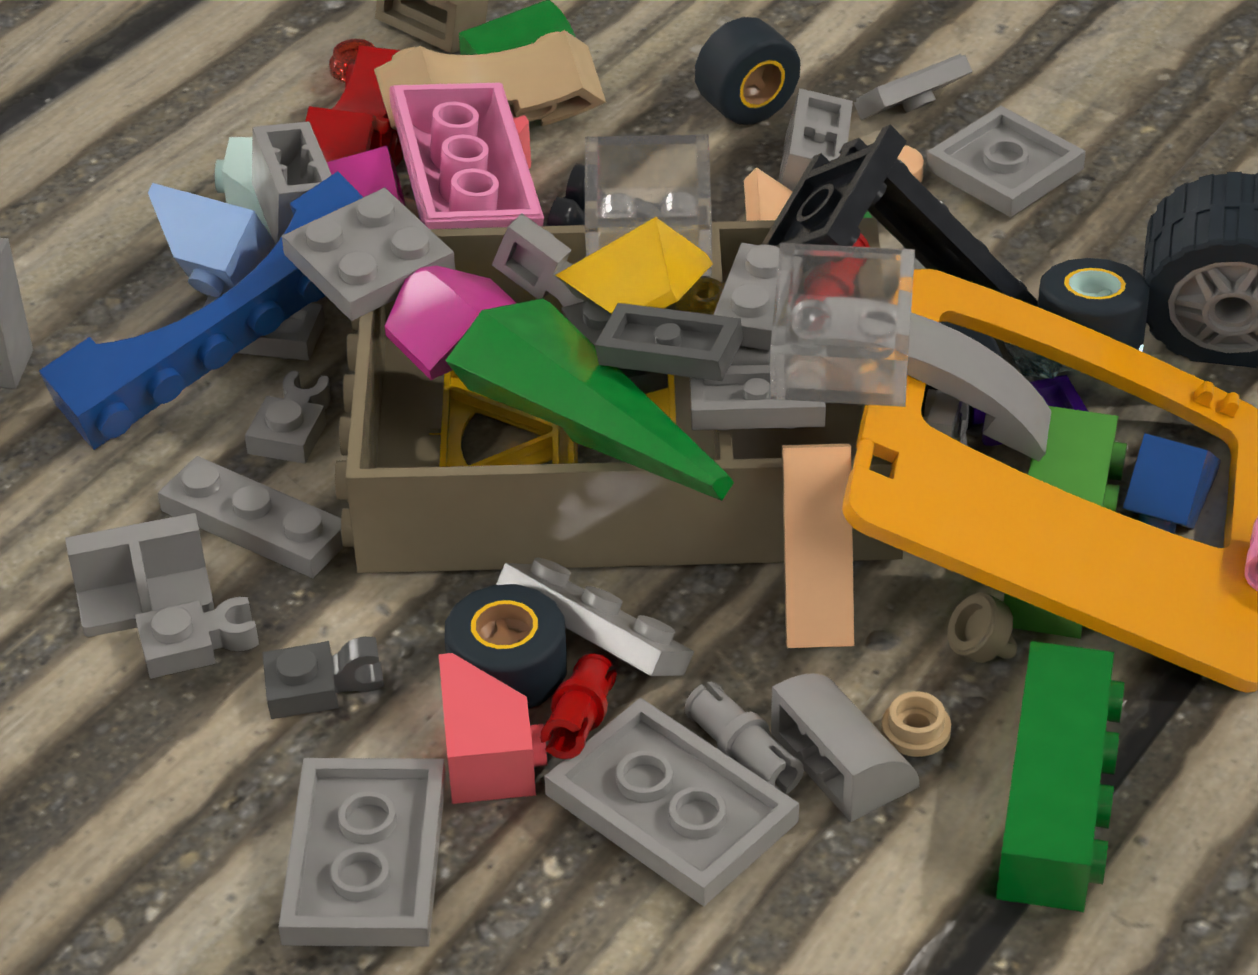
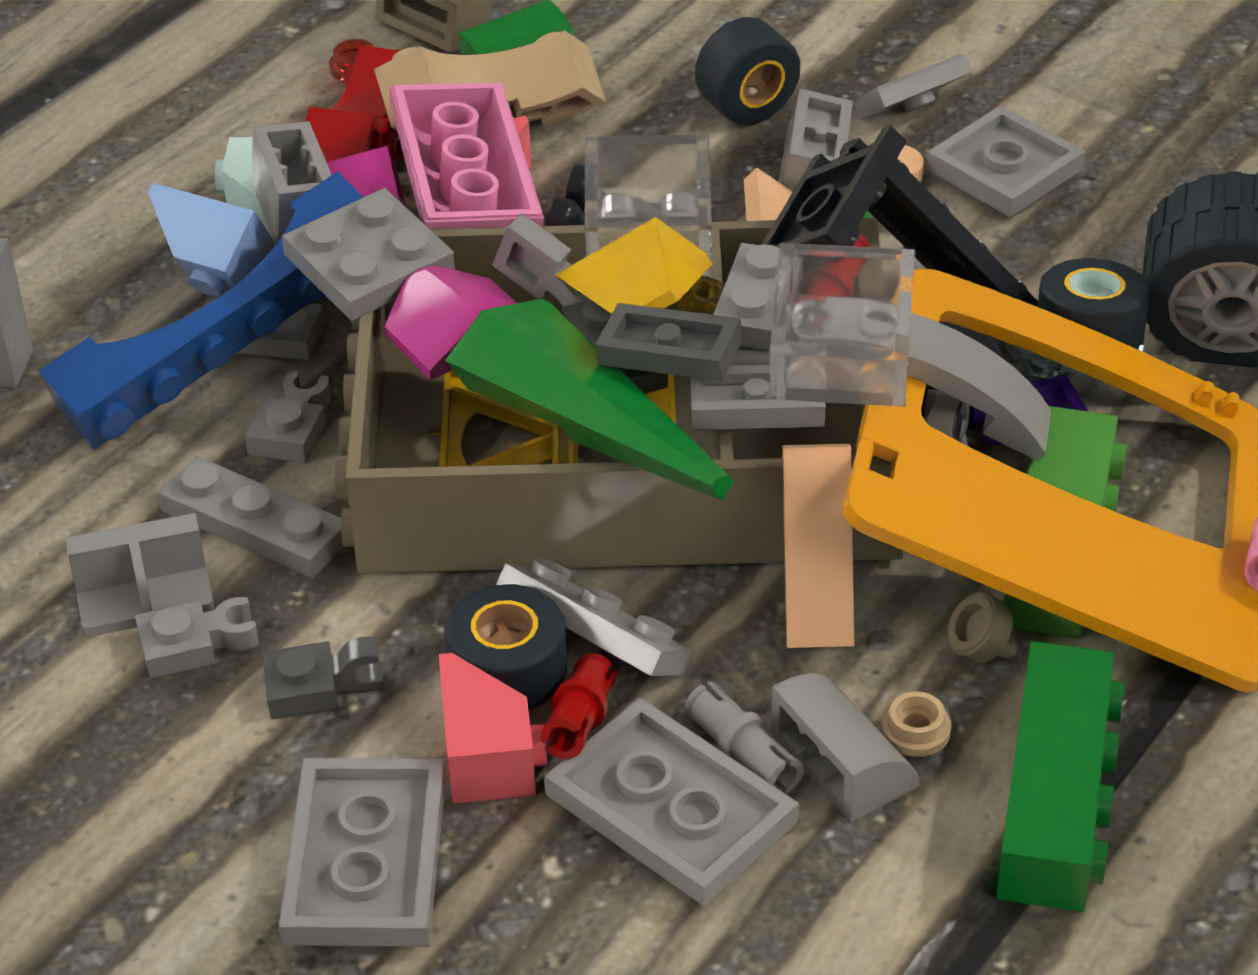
(1170, 483): blue slope -> none

